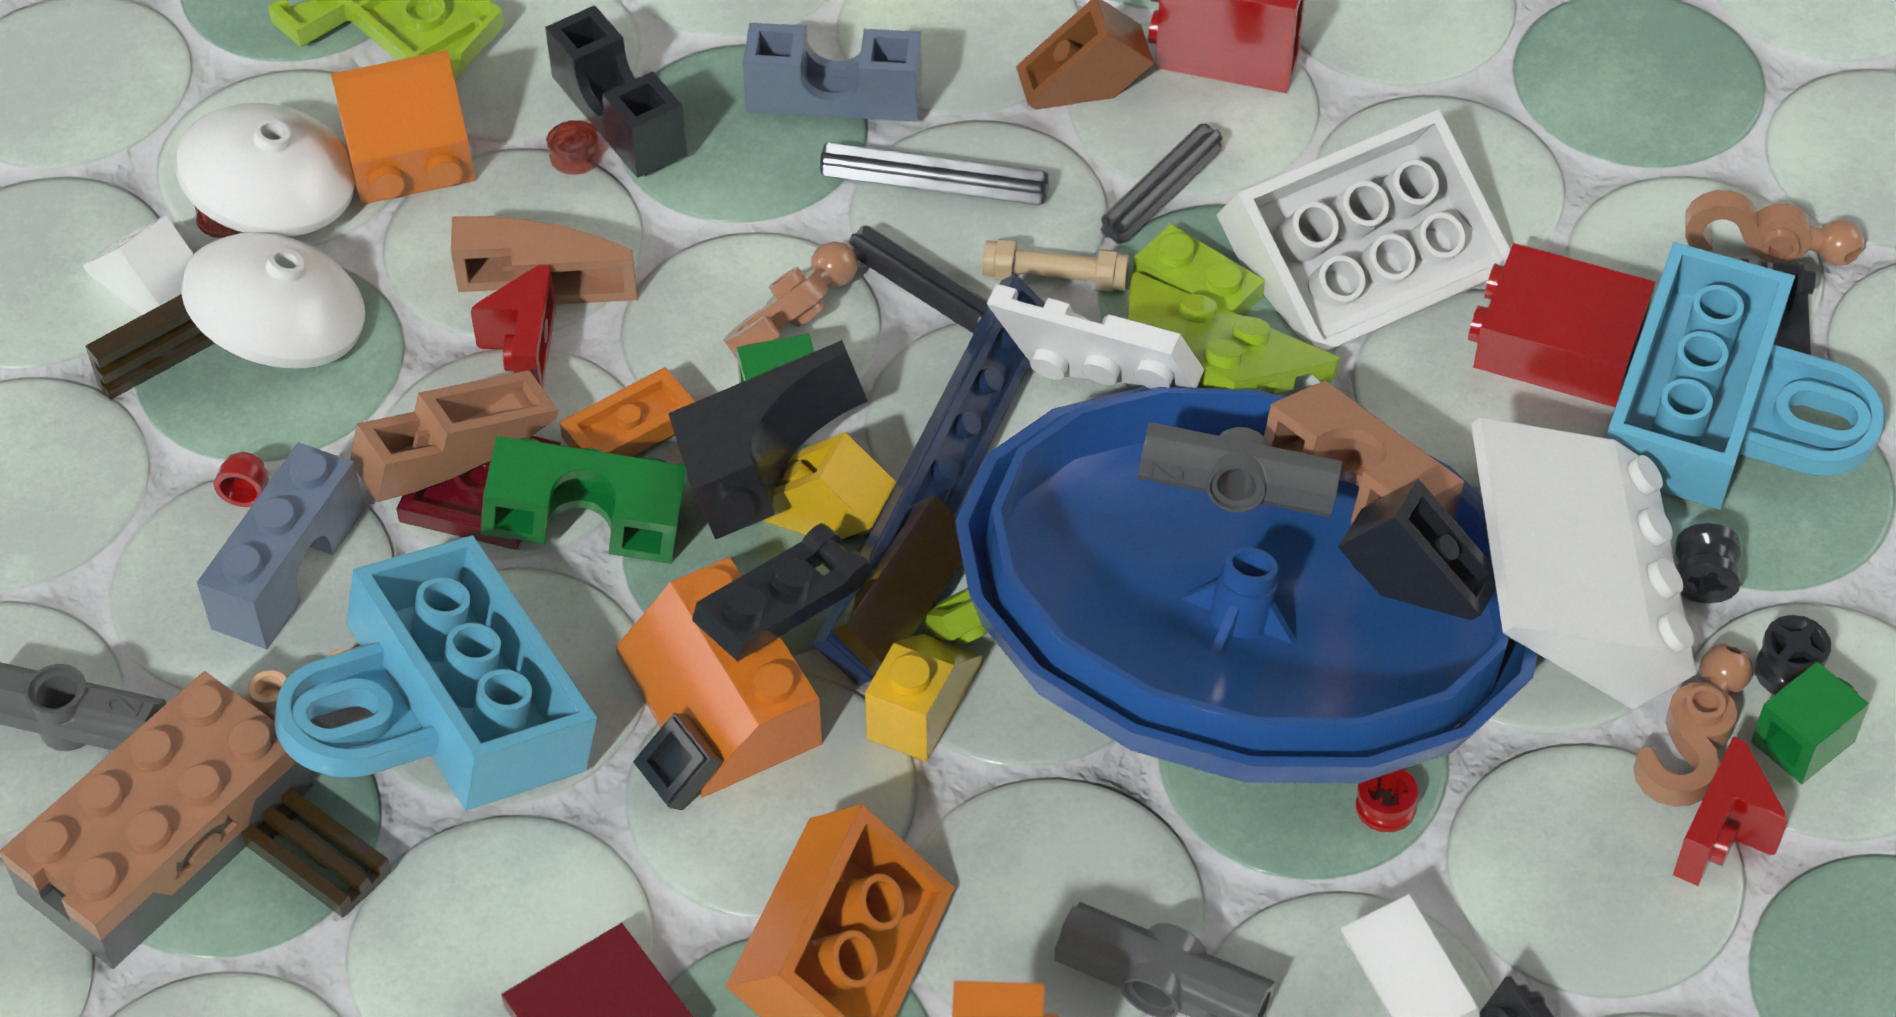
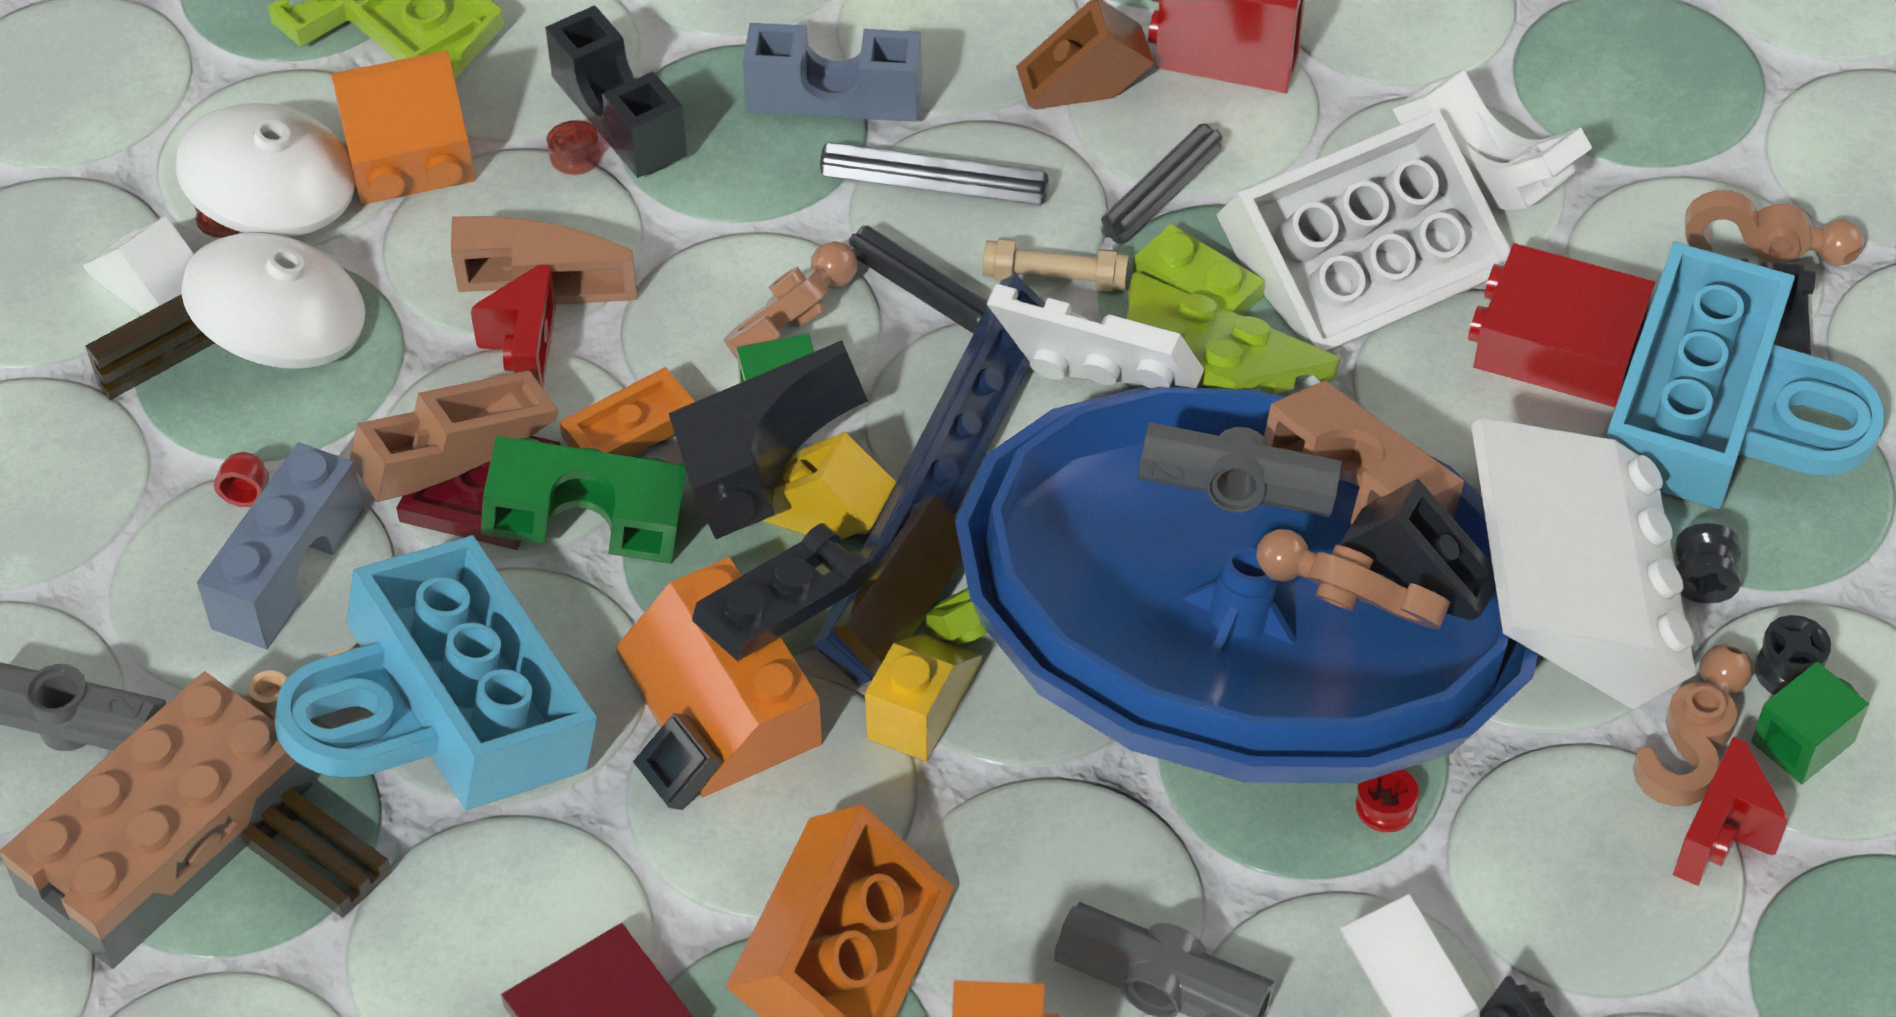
(1347, 579): none -> nougat piece
(1507, 167): none -> white arch

